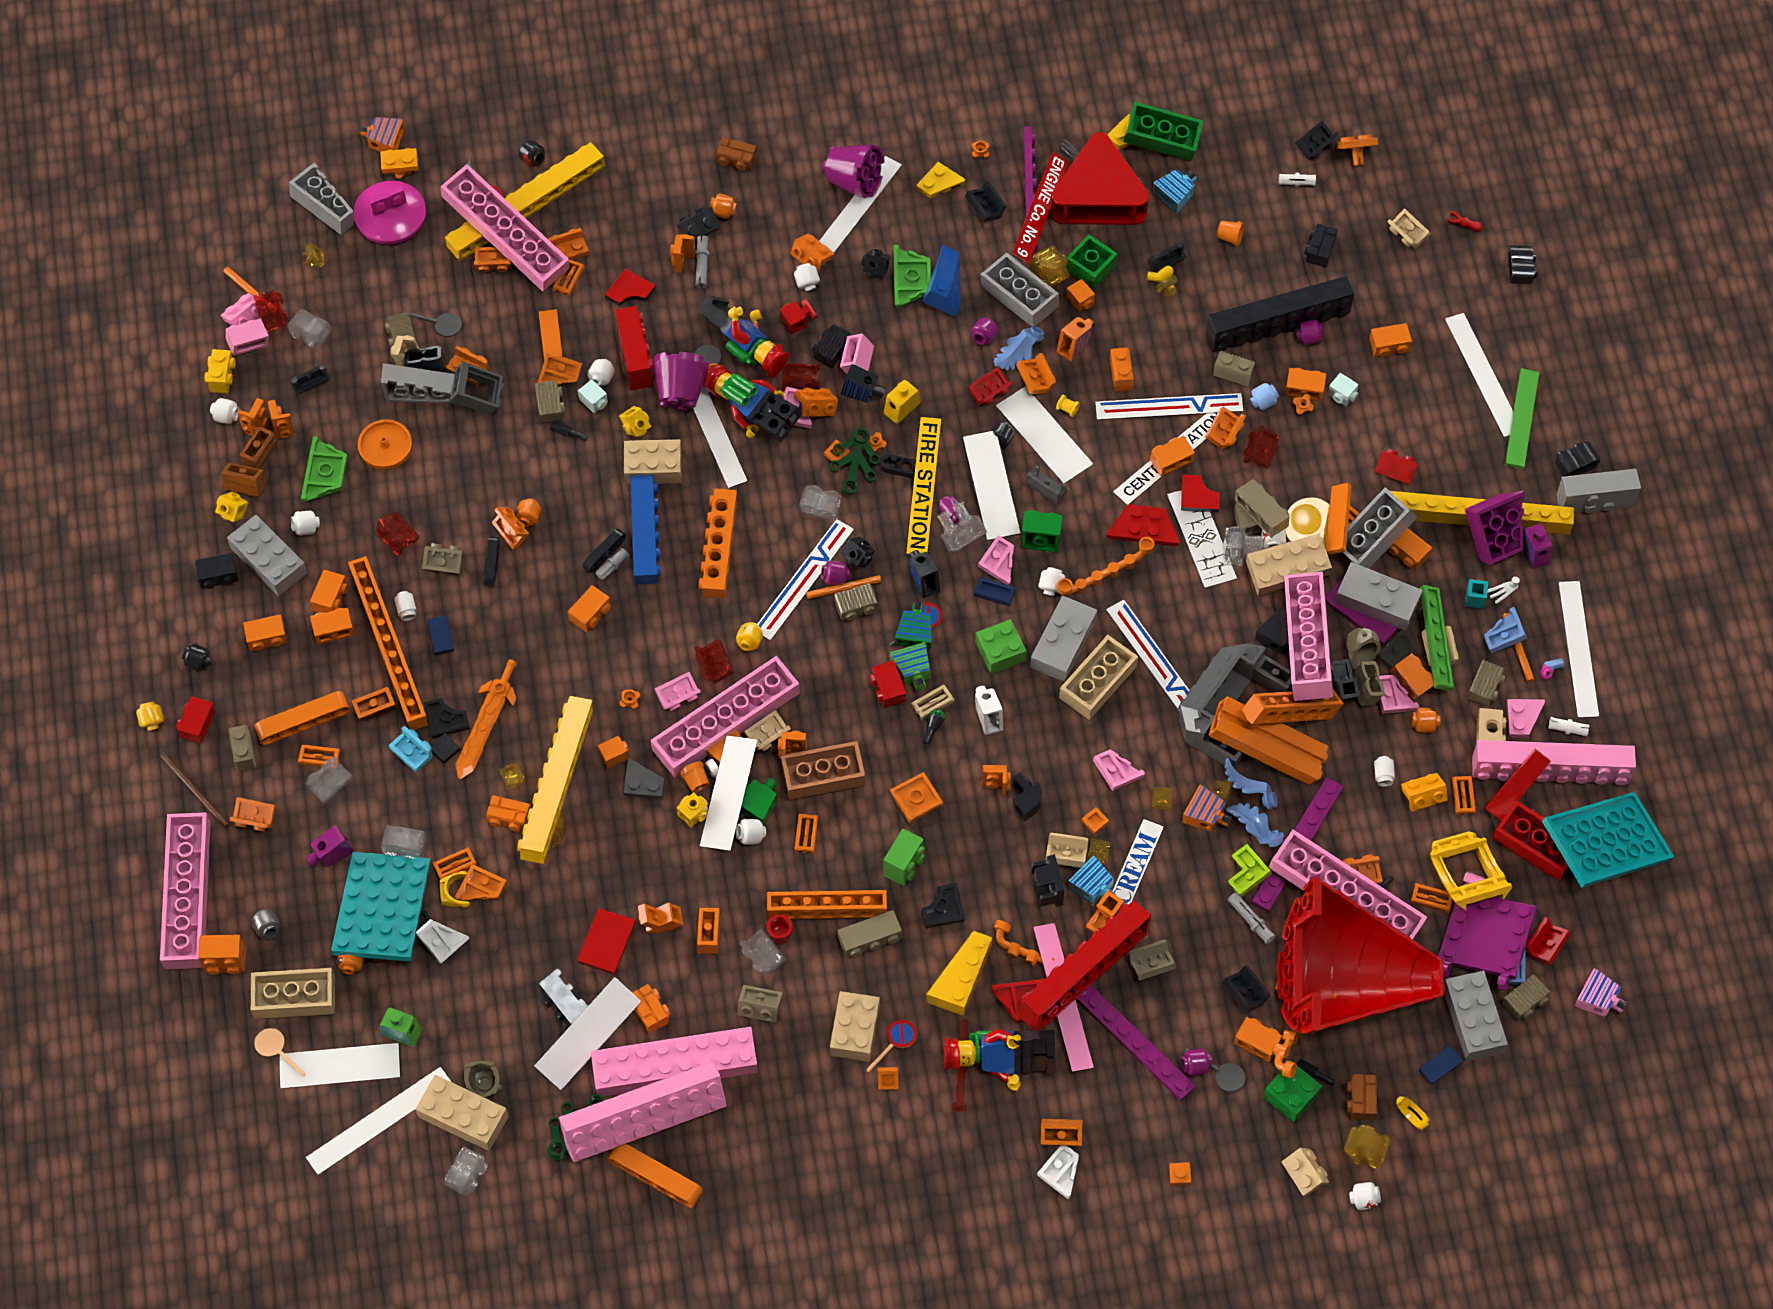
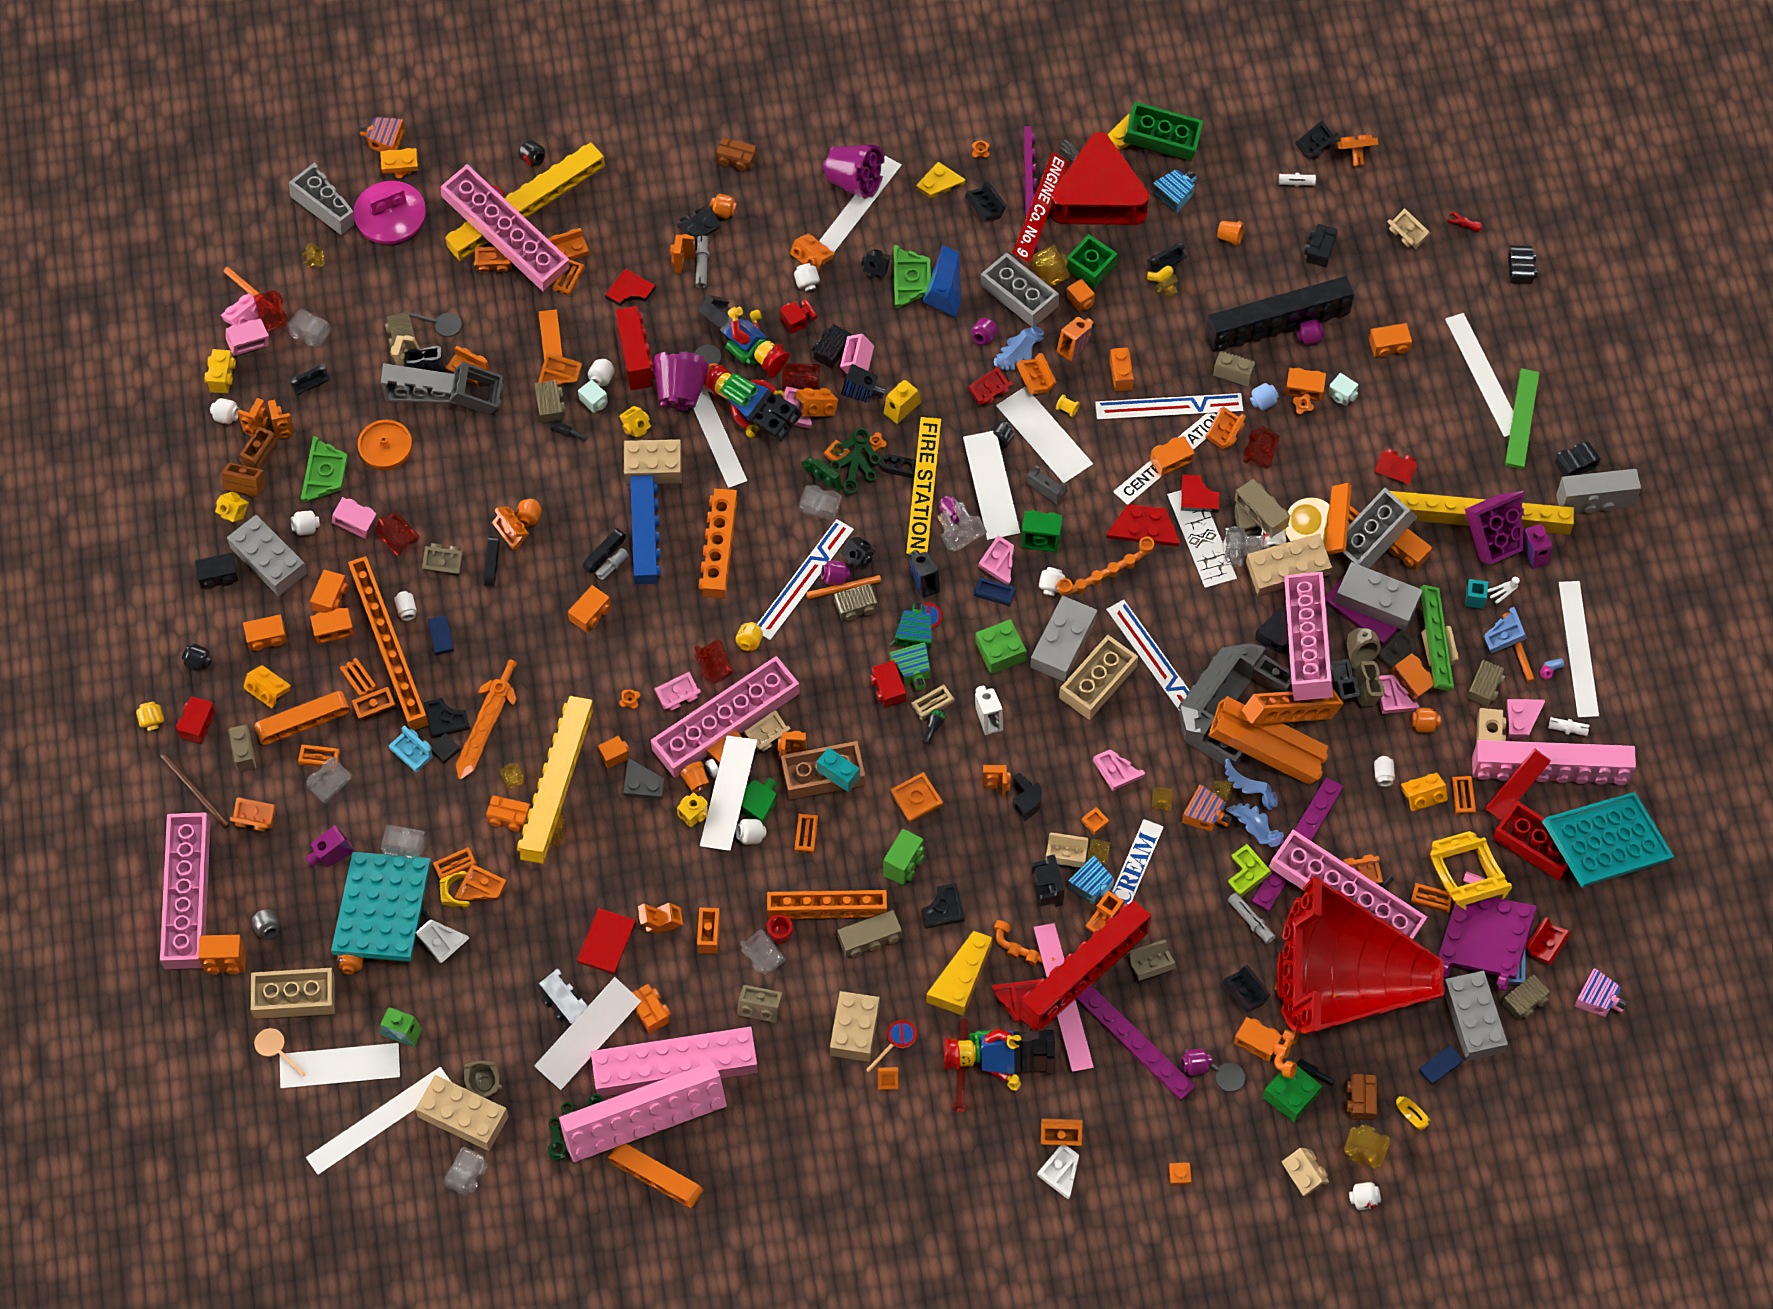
(265, 685): none -> light orange bracket
(344, 669): none -> orange tile
(354, 517): none -> bright pink brick
(823, 472): none -> dark green hinge
(838, 769): none -> teal brick

